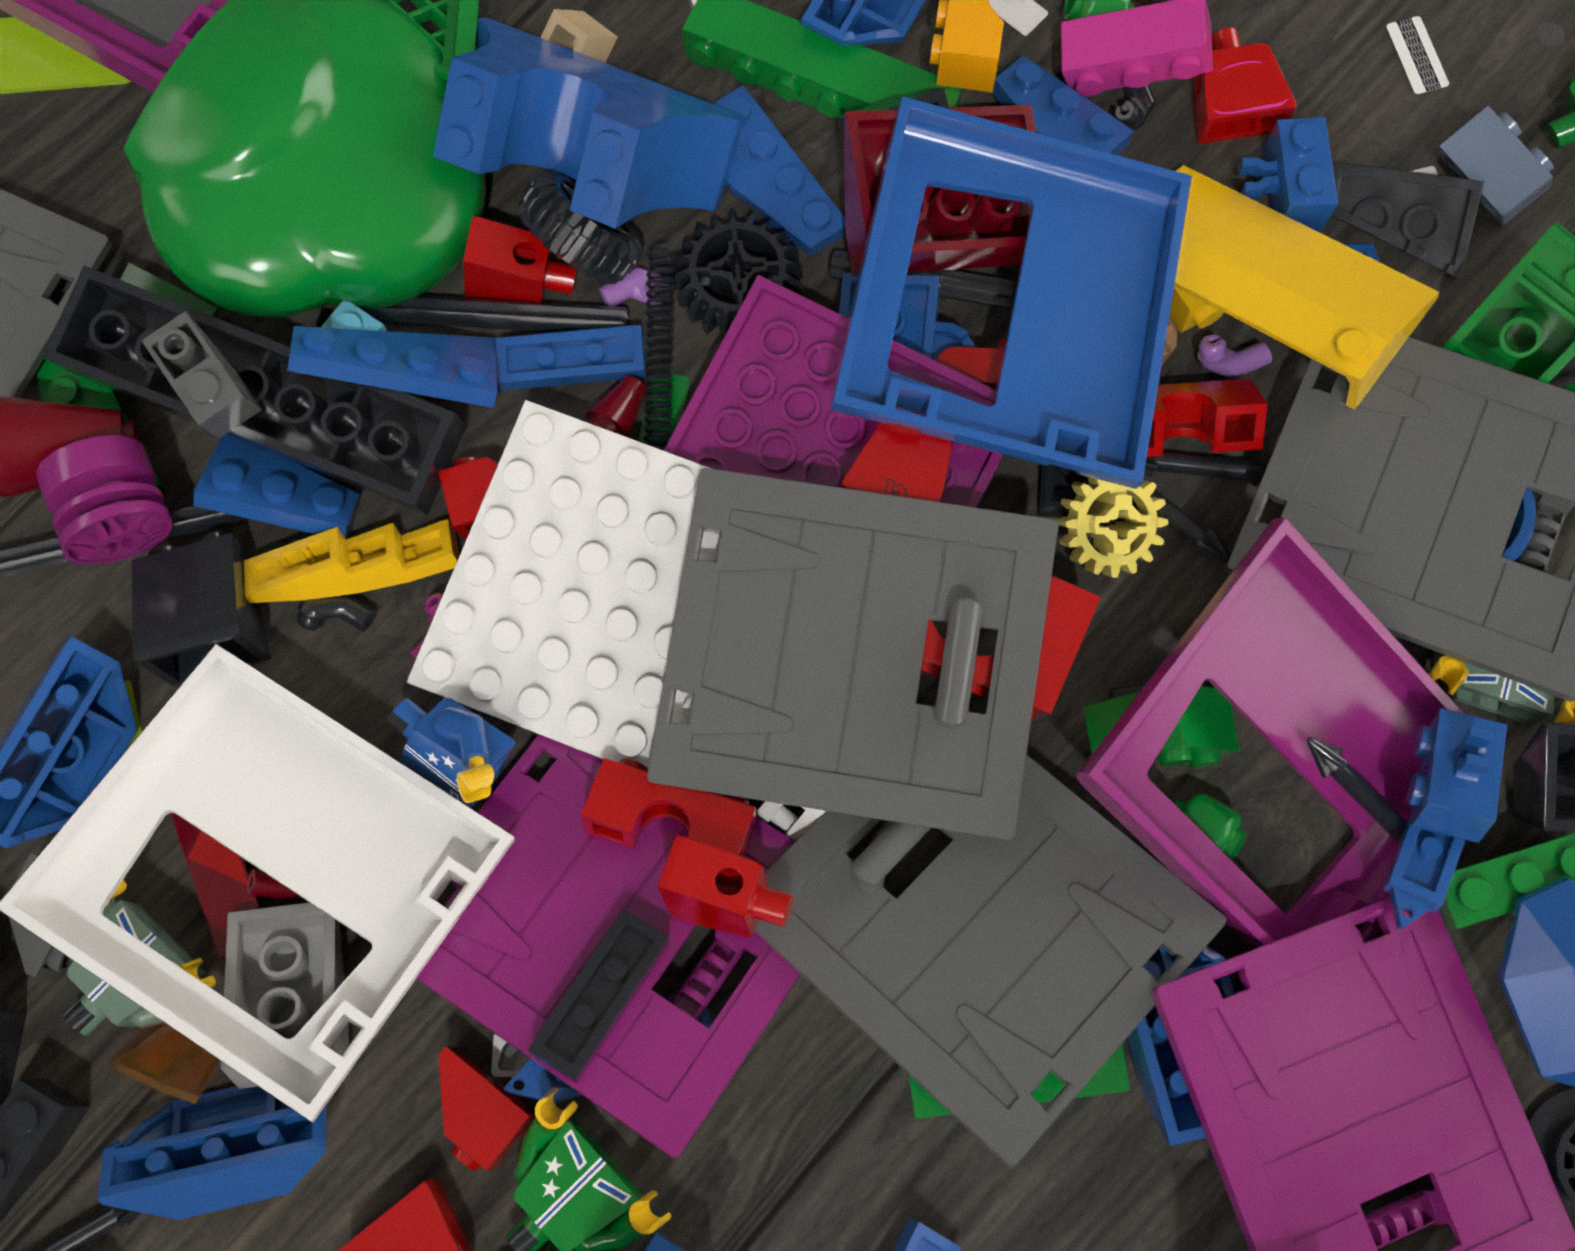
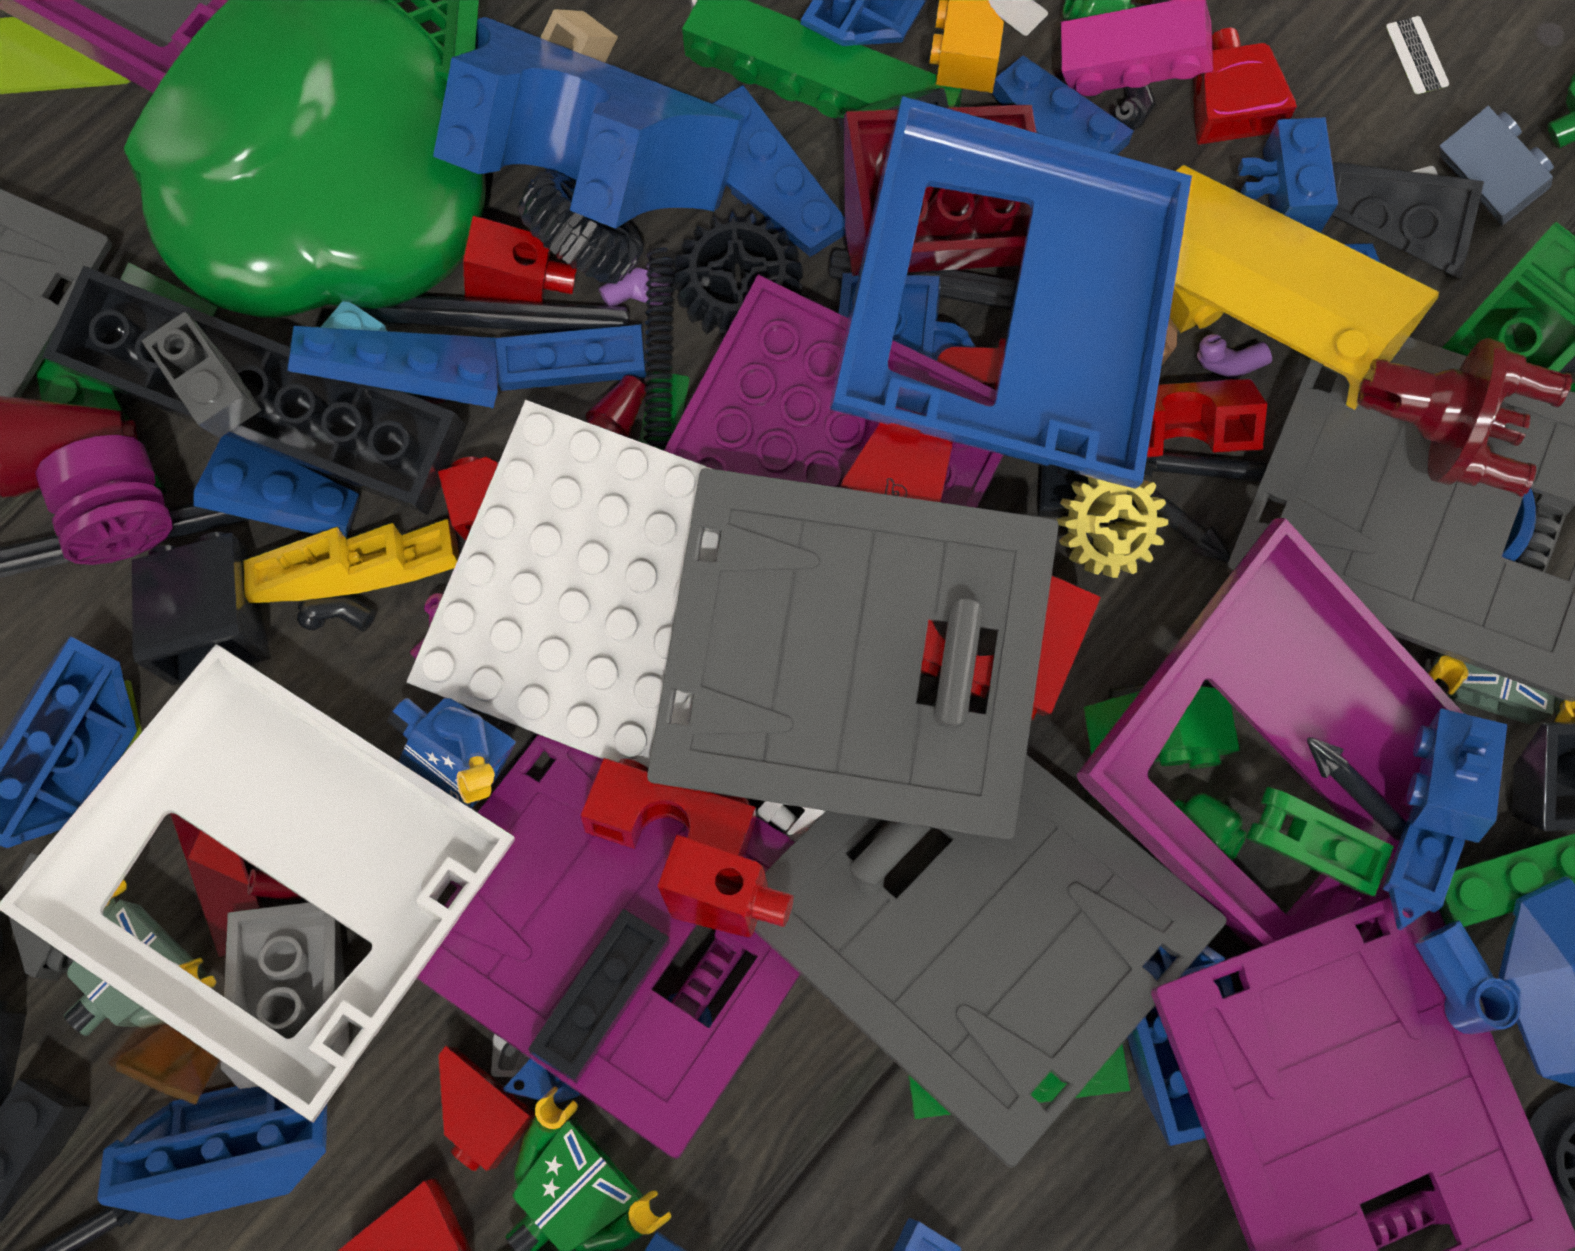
(1321, 842): none -> green plate
(1463, 410): none -> dark red piece
(1466, 980): none -> blue piece

